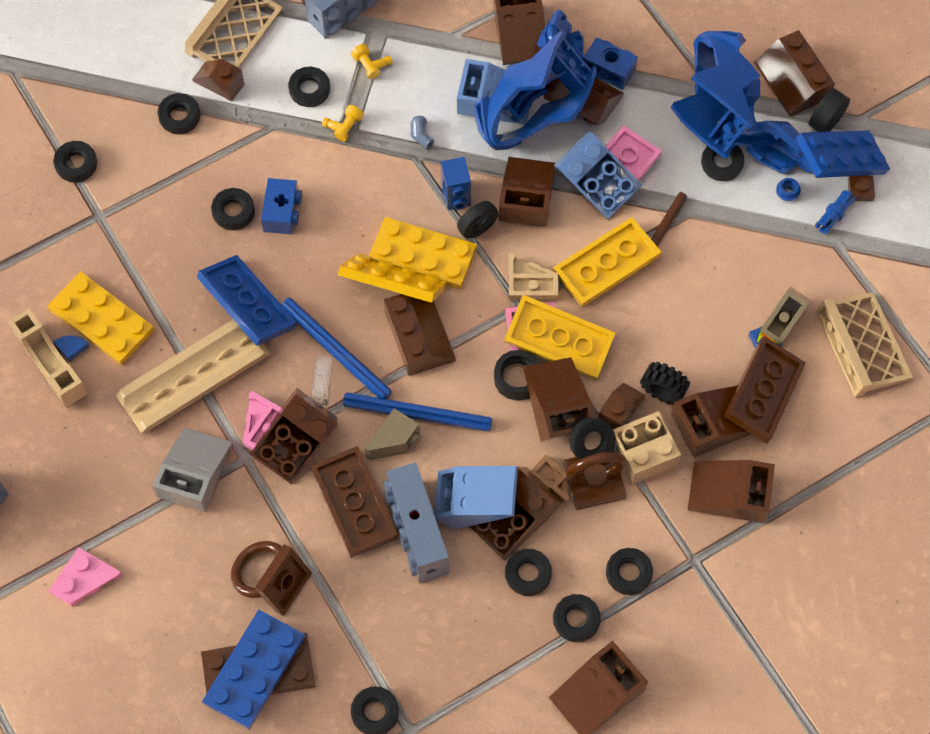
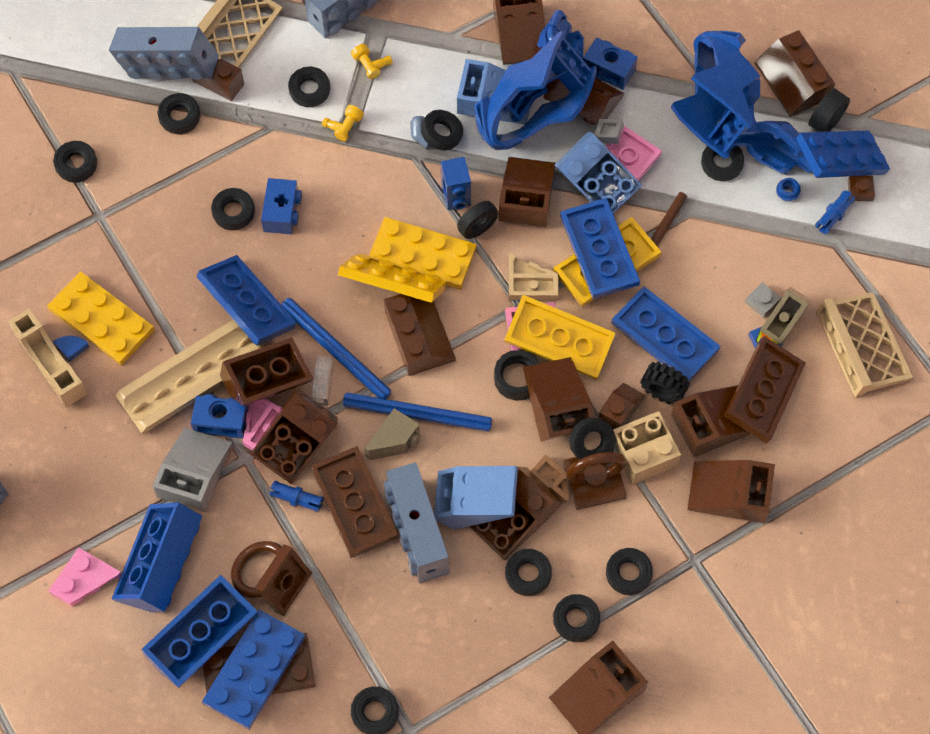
(157, 557): none -> blue slope
(164, 52): none -> sand blue brick
(199, 631): none -> blue slope
(230, 425): none -> blue brick
(265, 372): none -> reddish brown slope
(296, 496): none -> blue pin
(435, 139): none -> black tyre
(599, 248): none -> blue plate
(609, 130): none -> light grey plate
(665, 333): none -> blue plate
(763, 300): none -> light grey plate

